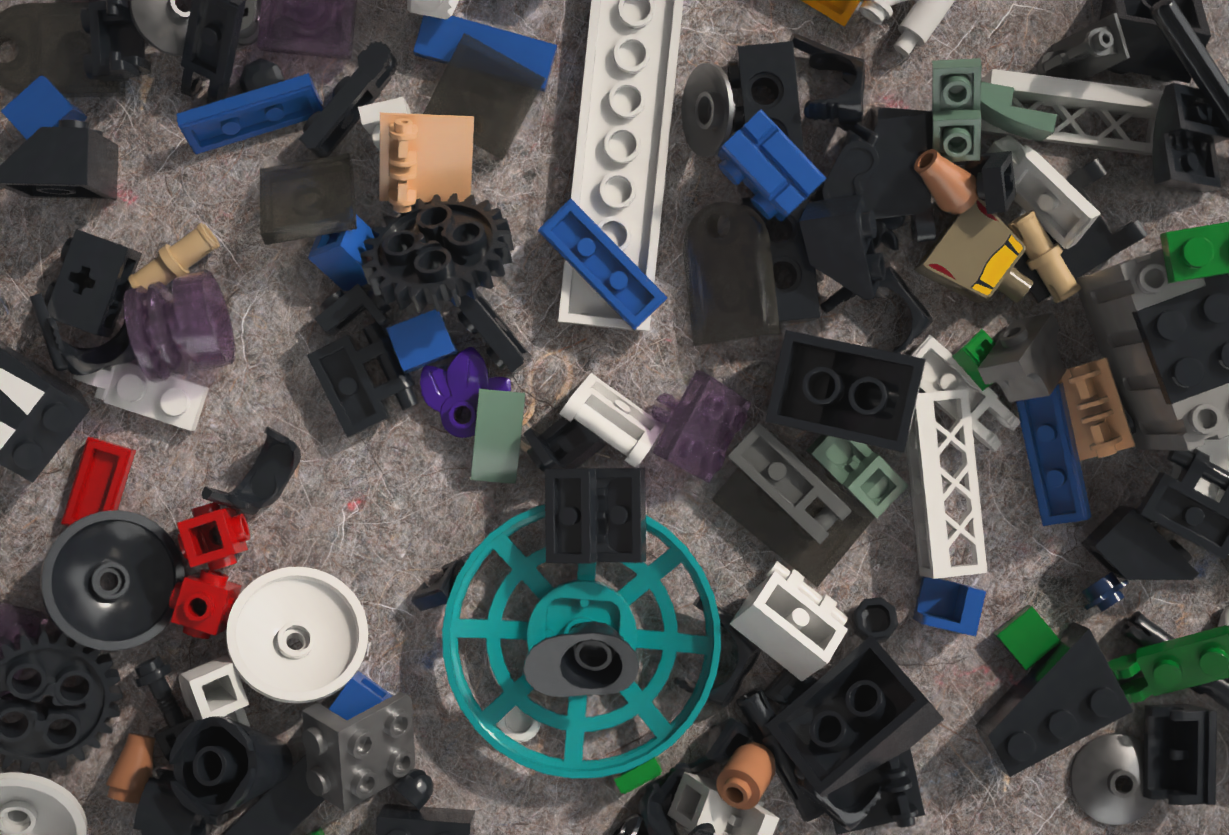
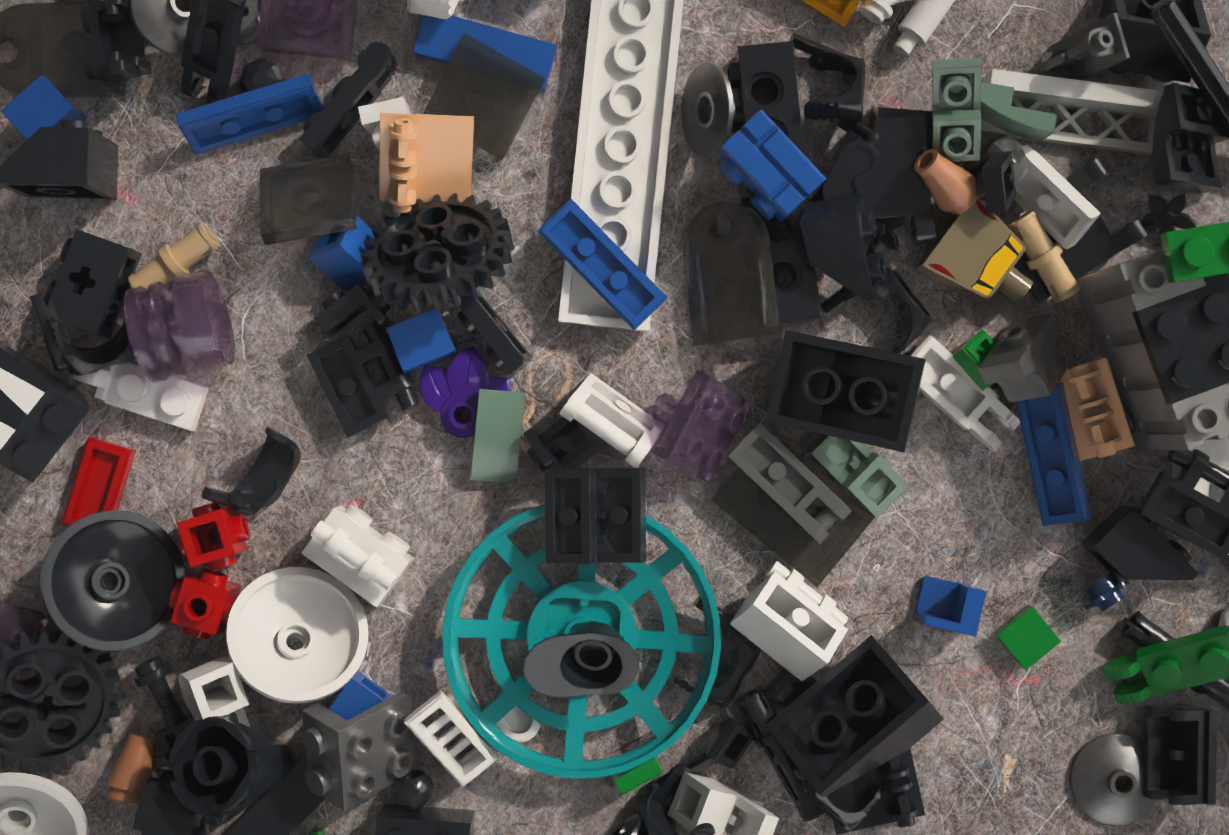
(358, 553): none -> white brick
(439, 591): black tile -> none
(469, 765): none -> white slope
(746, 776): nougat brick -> none
(875, 618): black tile -> none
(929, 495): white fence -> none
(1054, 705): black wedge -> none
(1166, 216): none -> black plant

